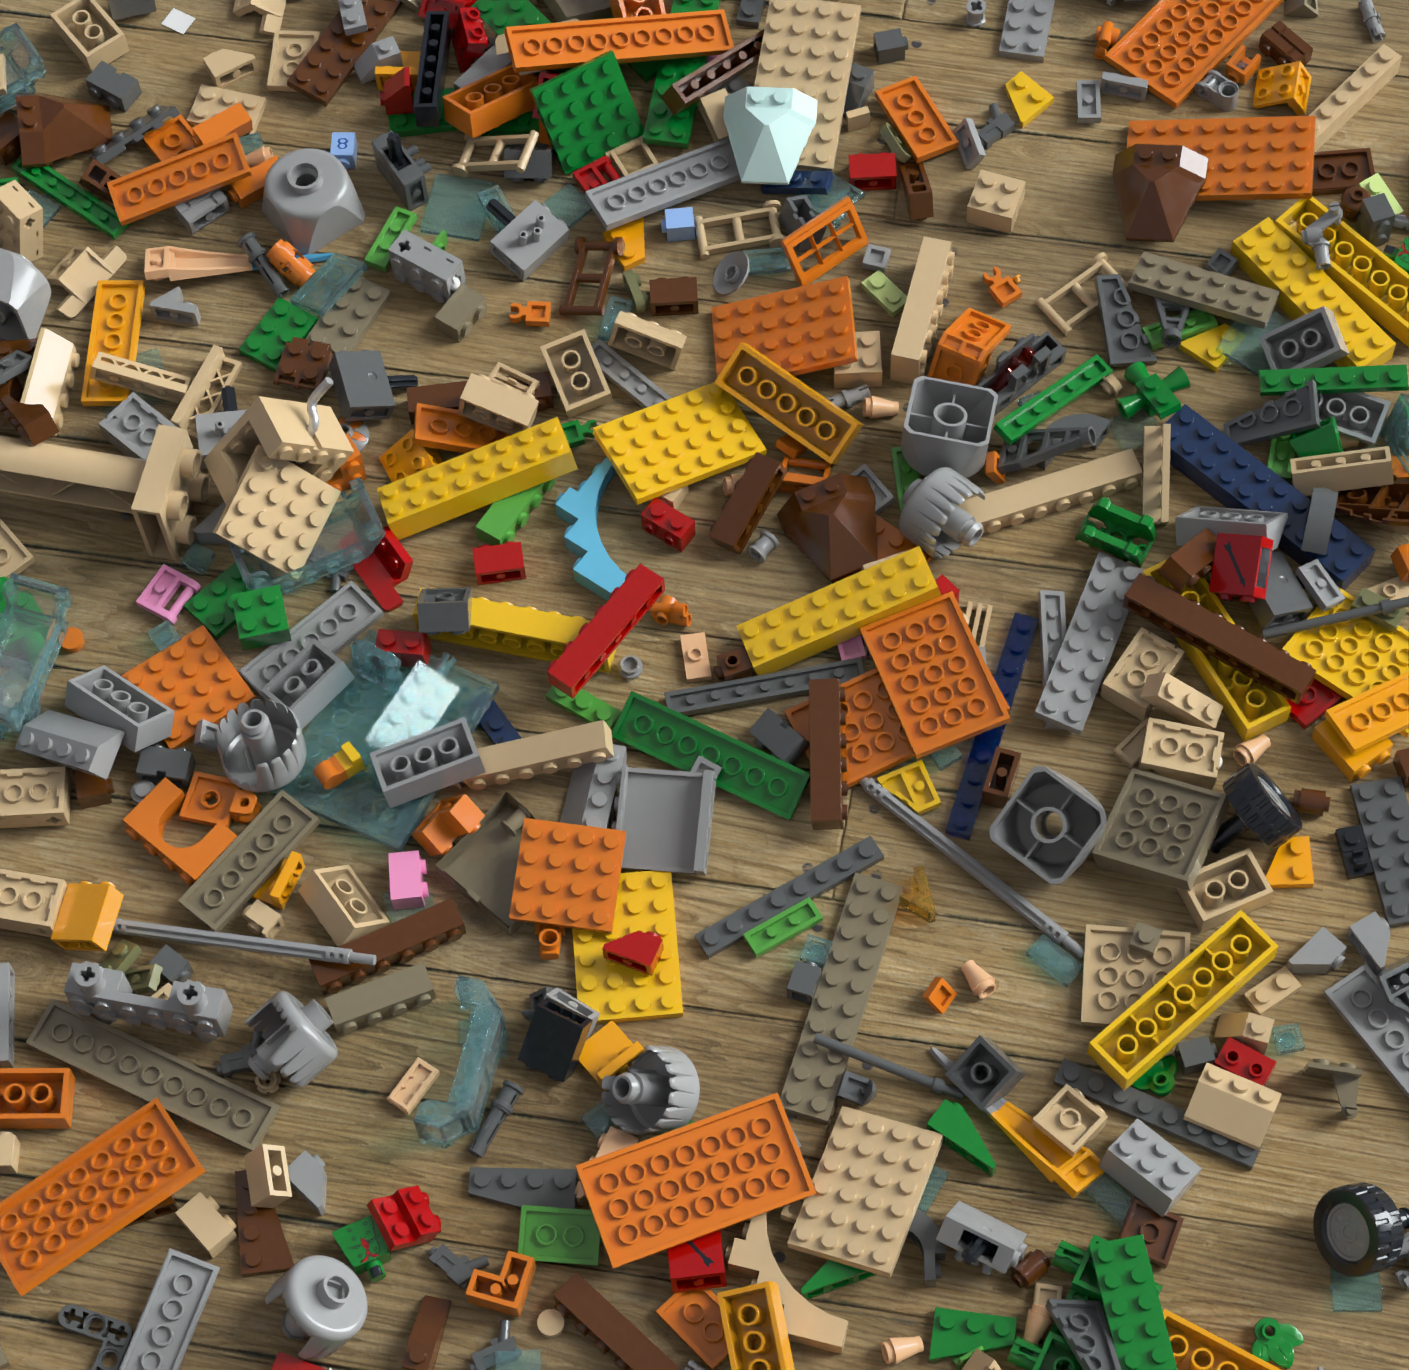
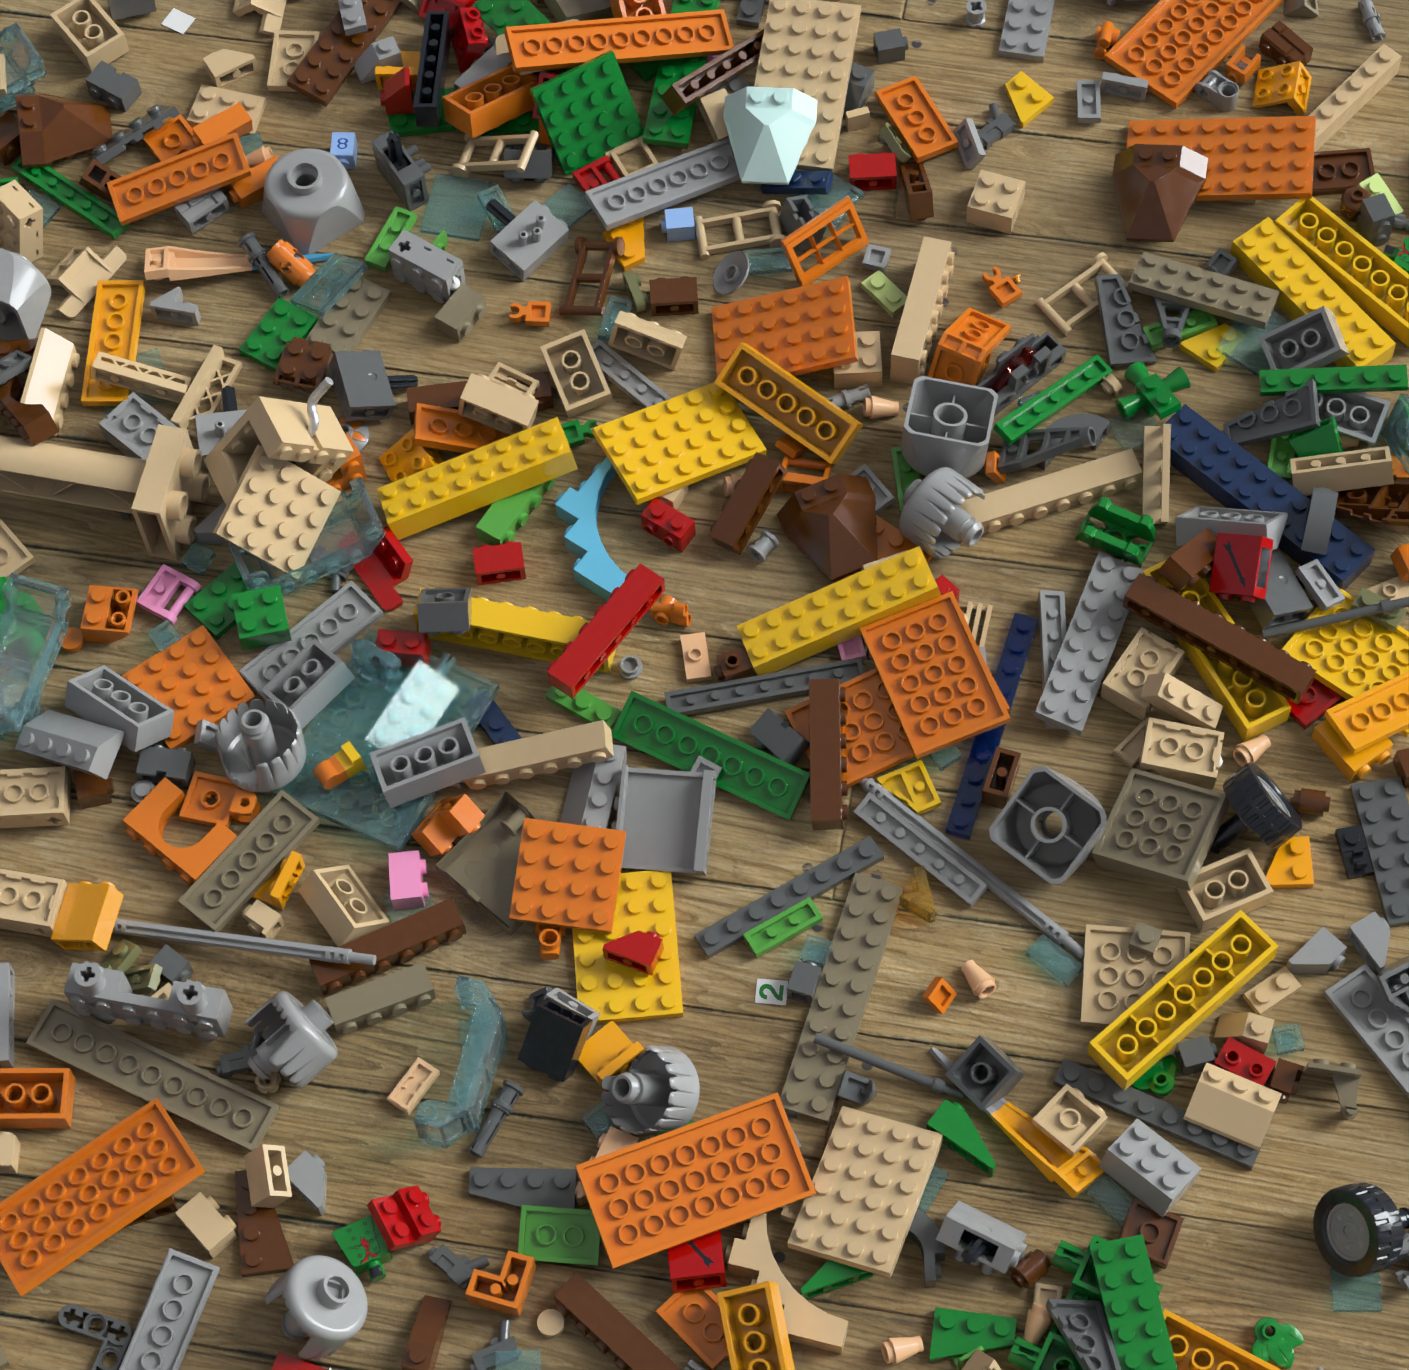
(108, 613): none -> orange slope
(771, 991): none -> white sticker
(921, 849): none -> light grey plate
(1286, 1079): none -> reddish brown brick
(1314, 237): light grey pin -> none

